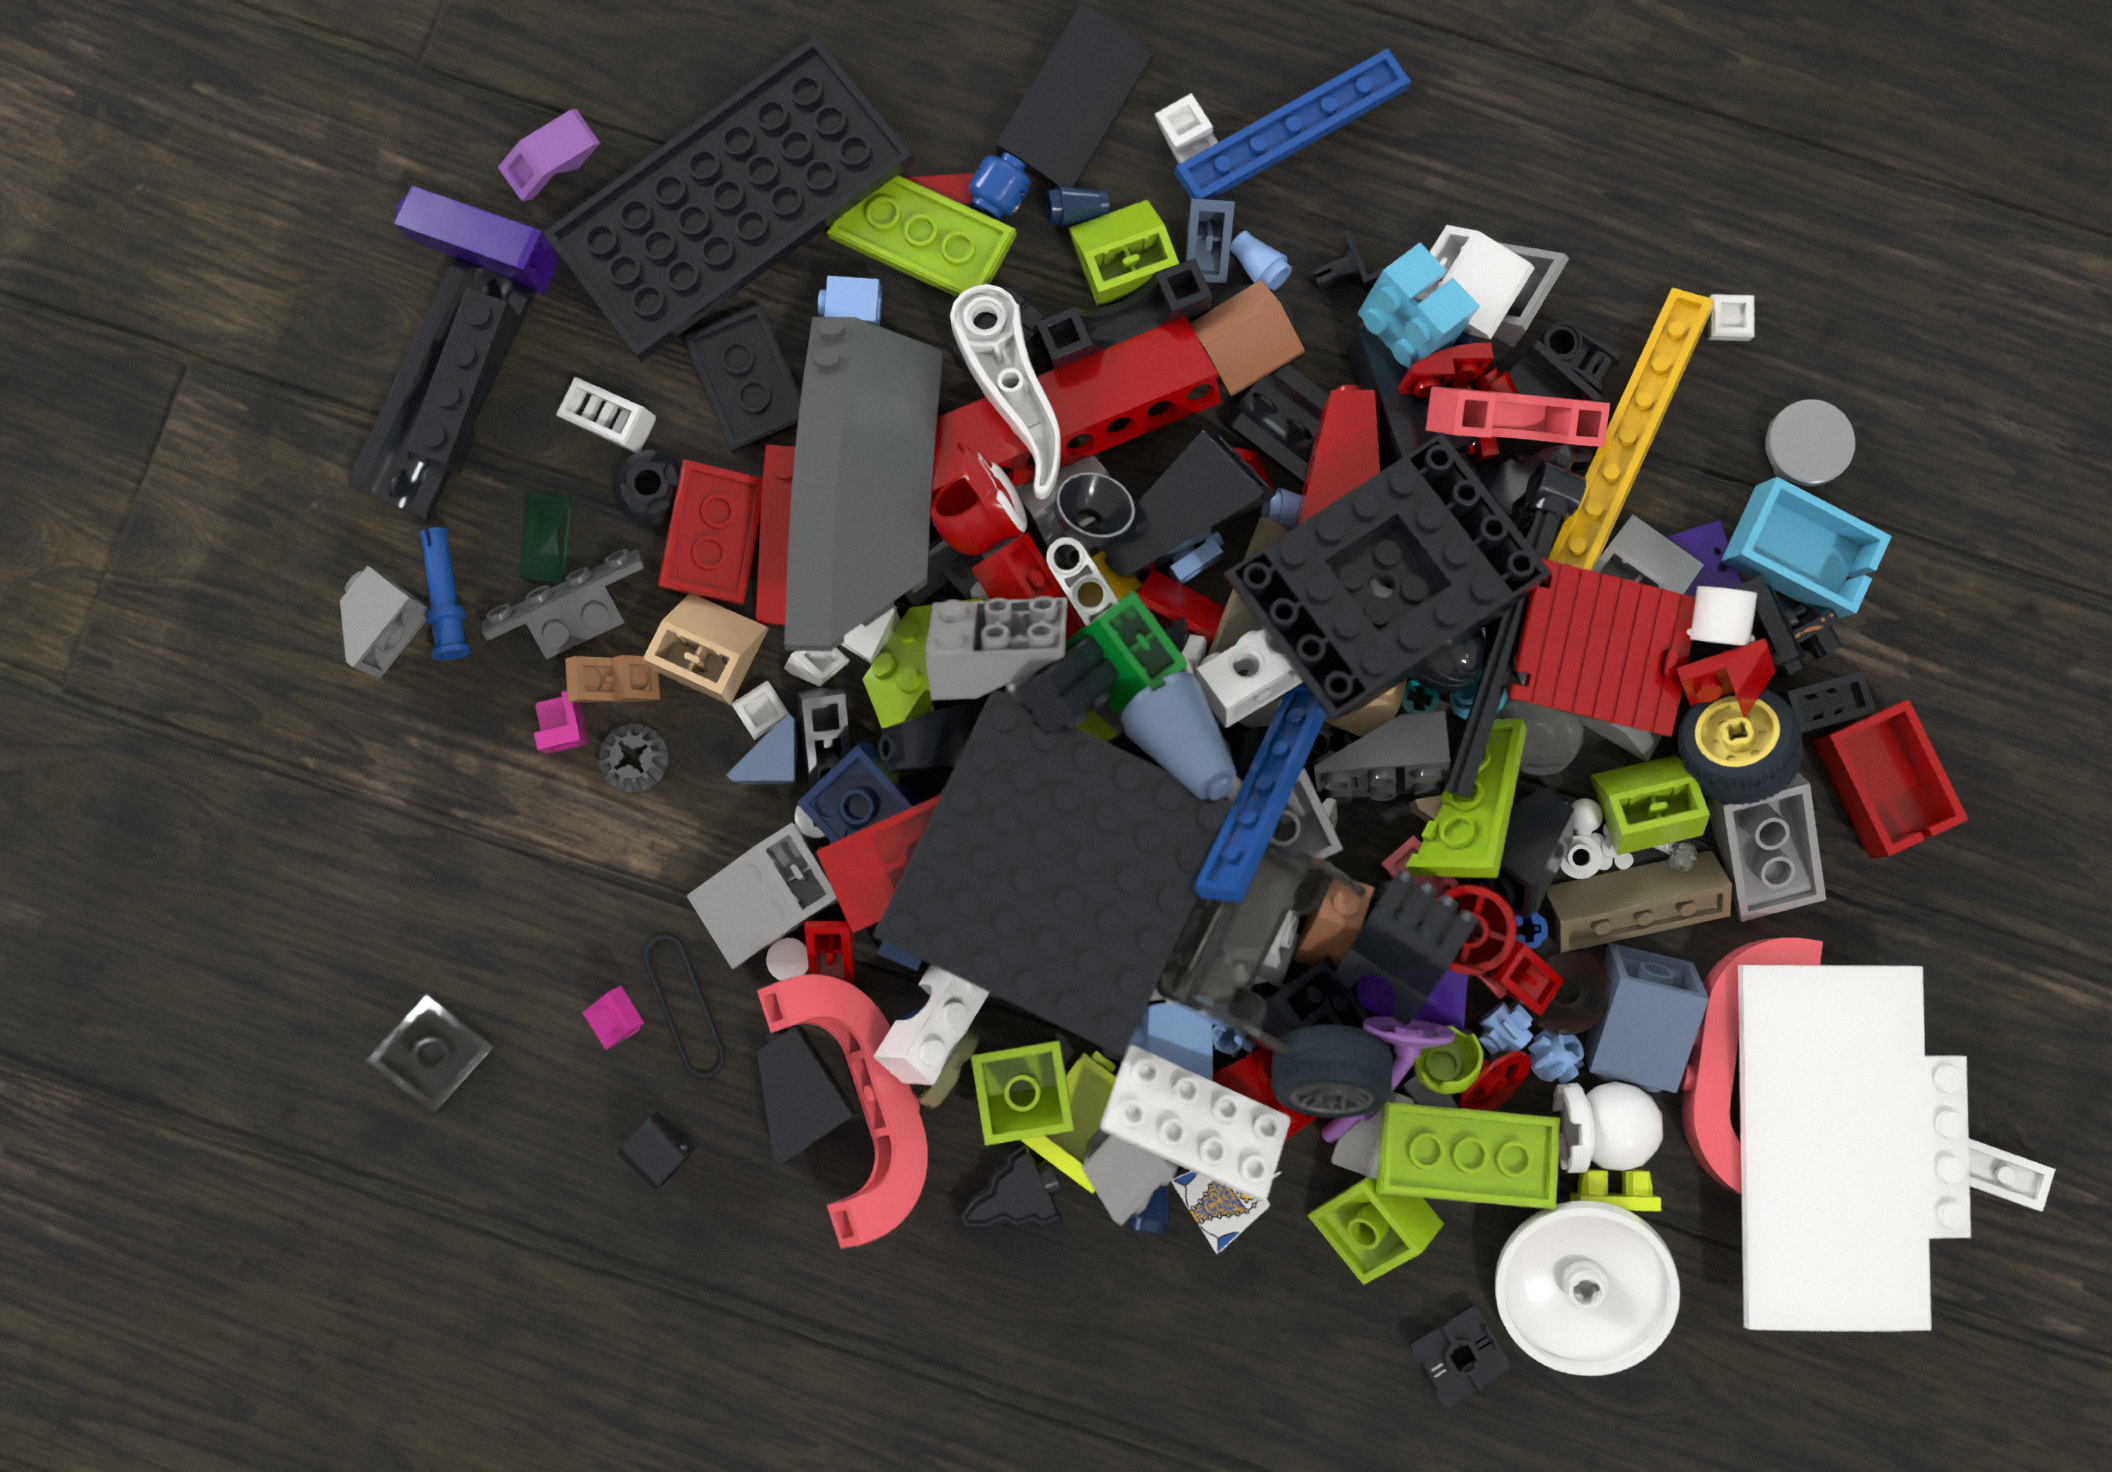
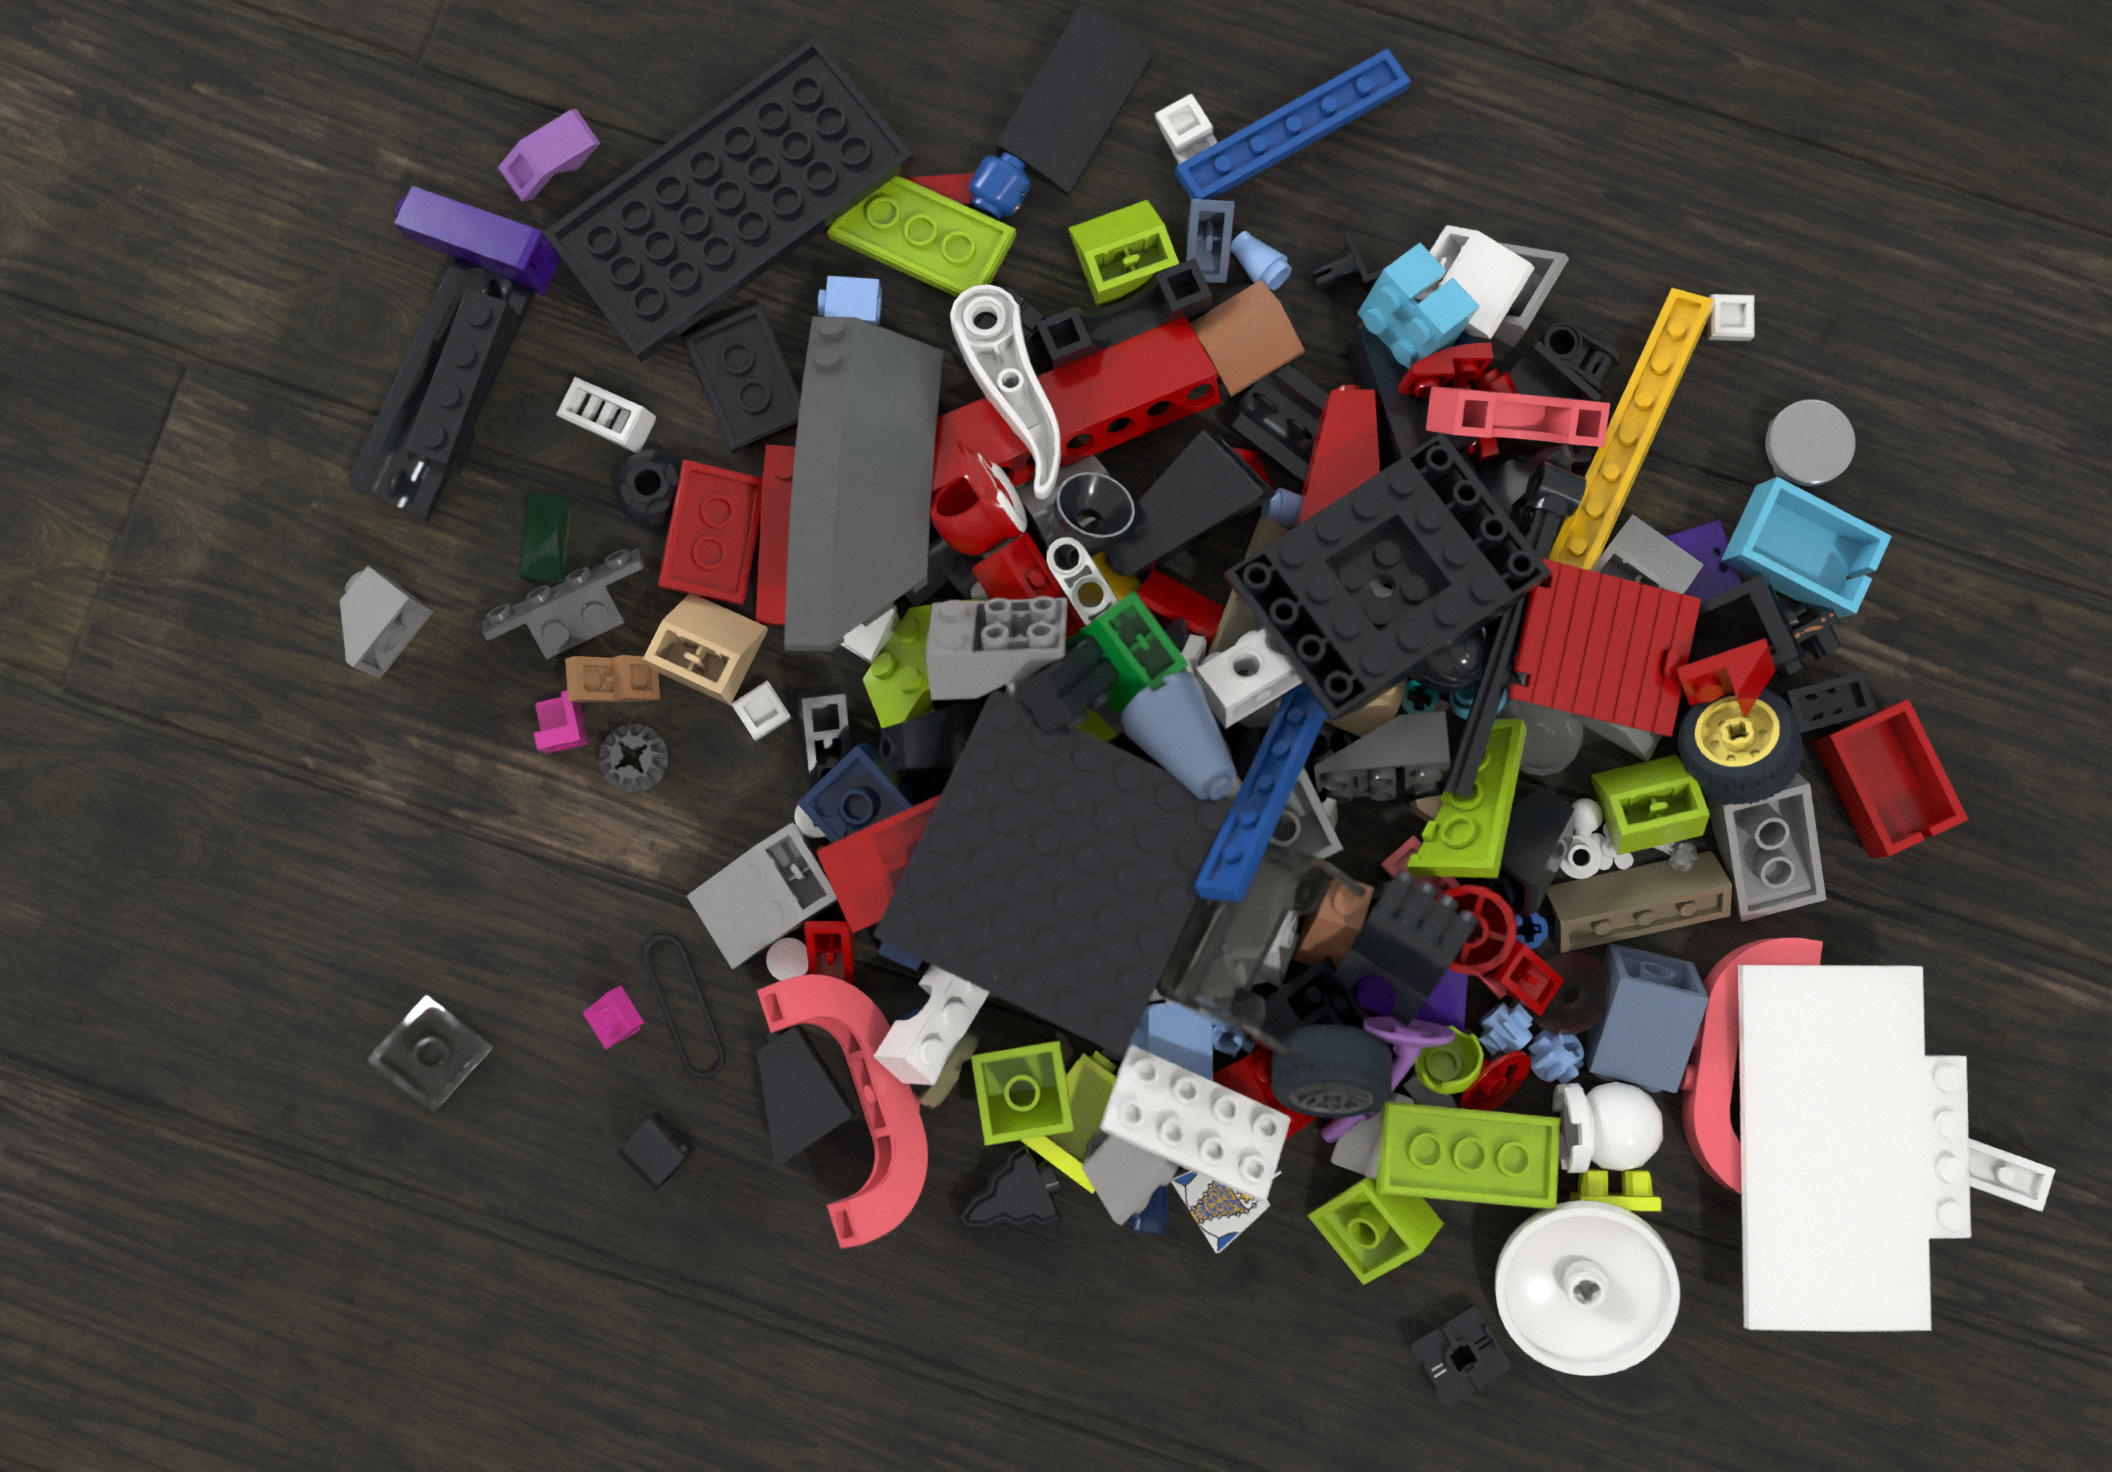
(445, 613): blue pin -> none
(772, 758): sand blue slope -> none
(816, 666): white slope -> none
(1072, 204): dark blue cone -> none
(1194, 560): light blue bracket -> none
(1723, 616): white piece -> none

